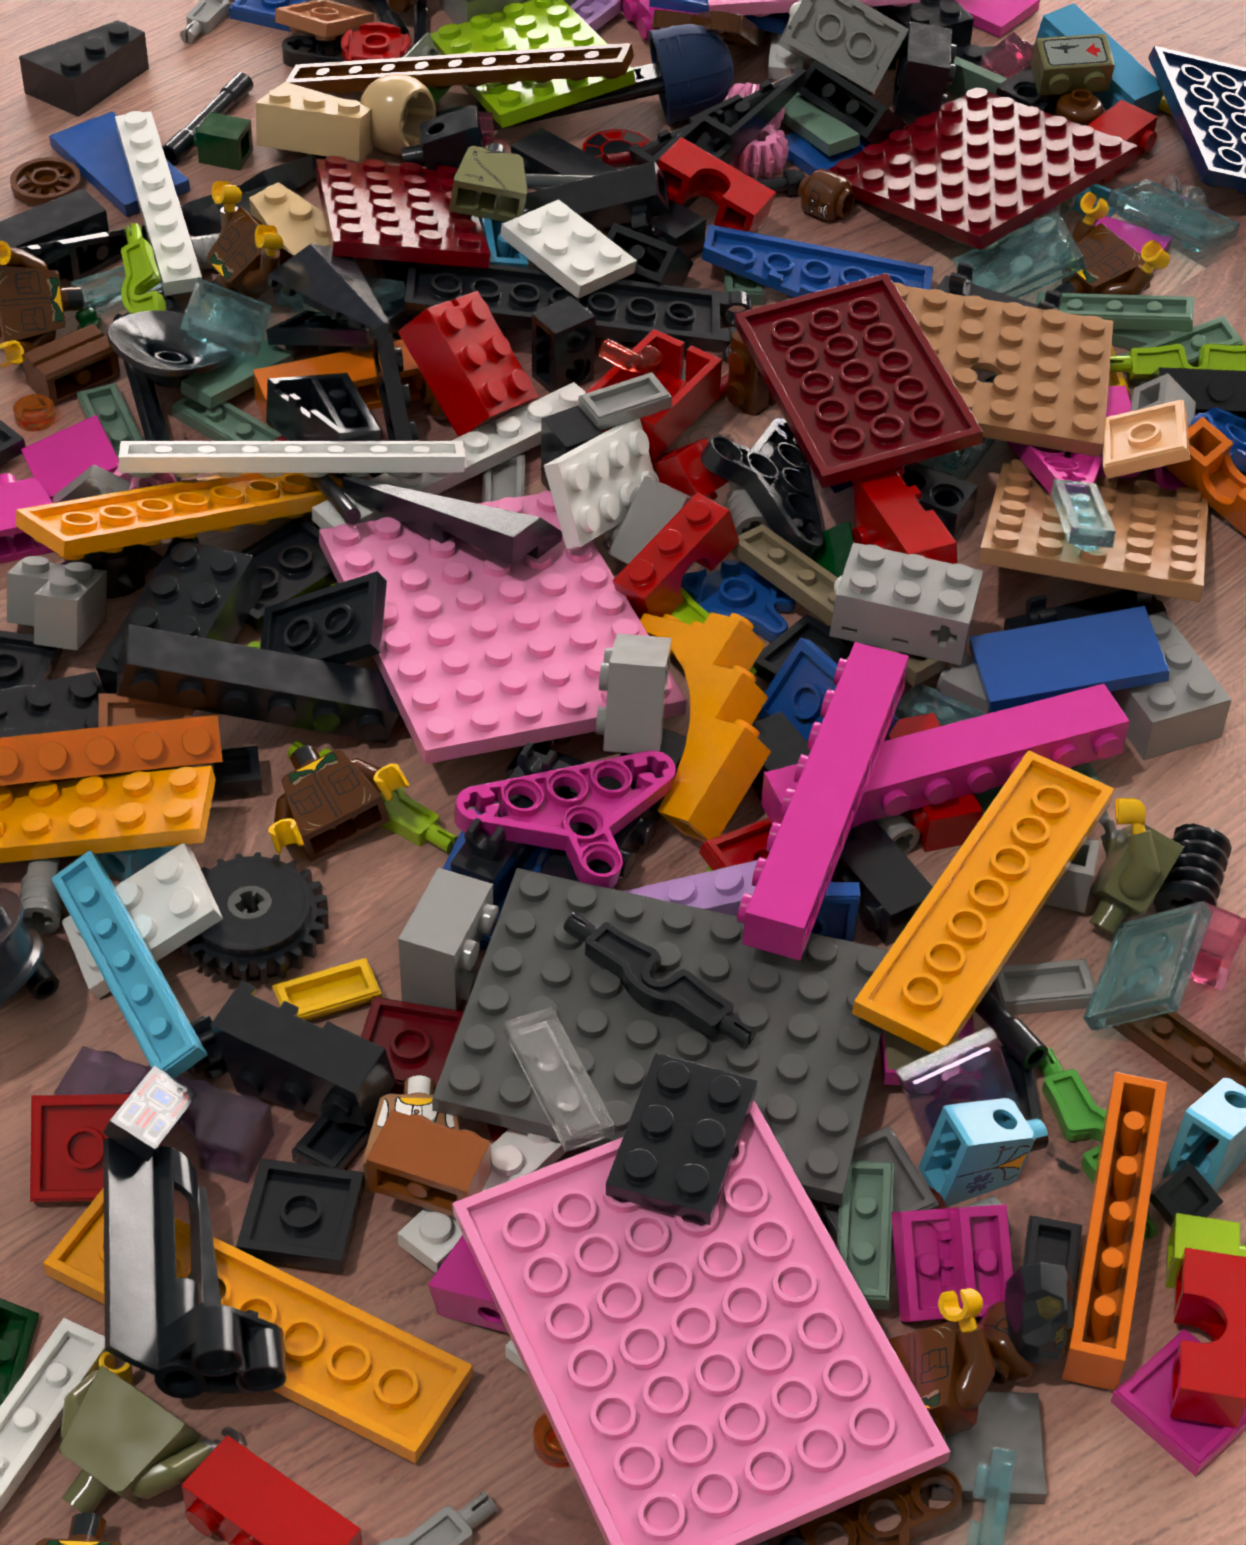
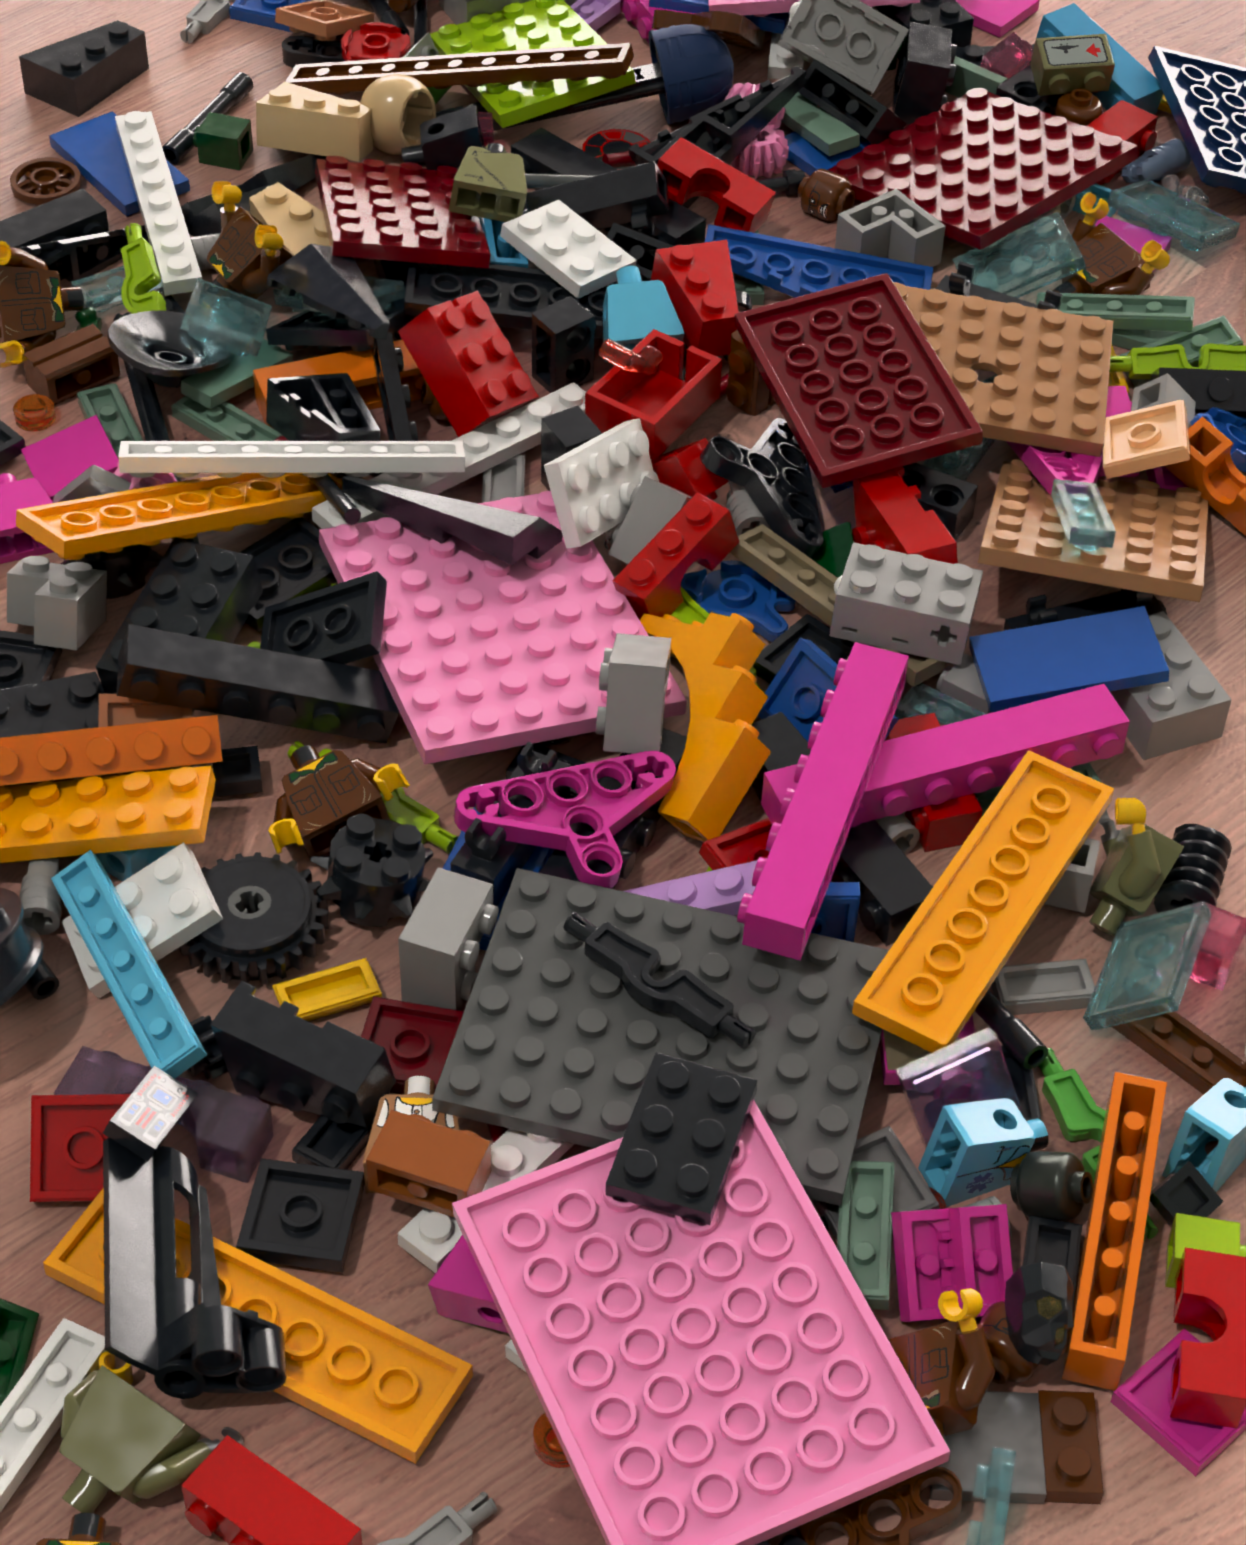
(375, 870): none -> black brick
(559, 1079): clear tile -> none
(625, 401): light grey tile -> none
(637, 308): none -> medium azure torso
(701, 292): none -> red wedge
(891, 229): none -> light grey brick
(1051, 1185): none -> pearl dark grey head
(1070, 1447): none -> reddish brown plate
(1158, 162): none -> sand blue hinge

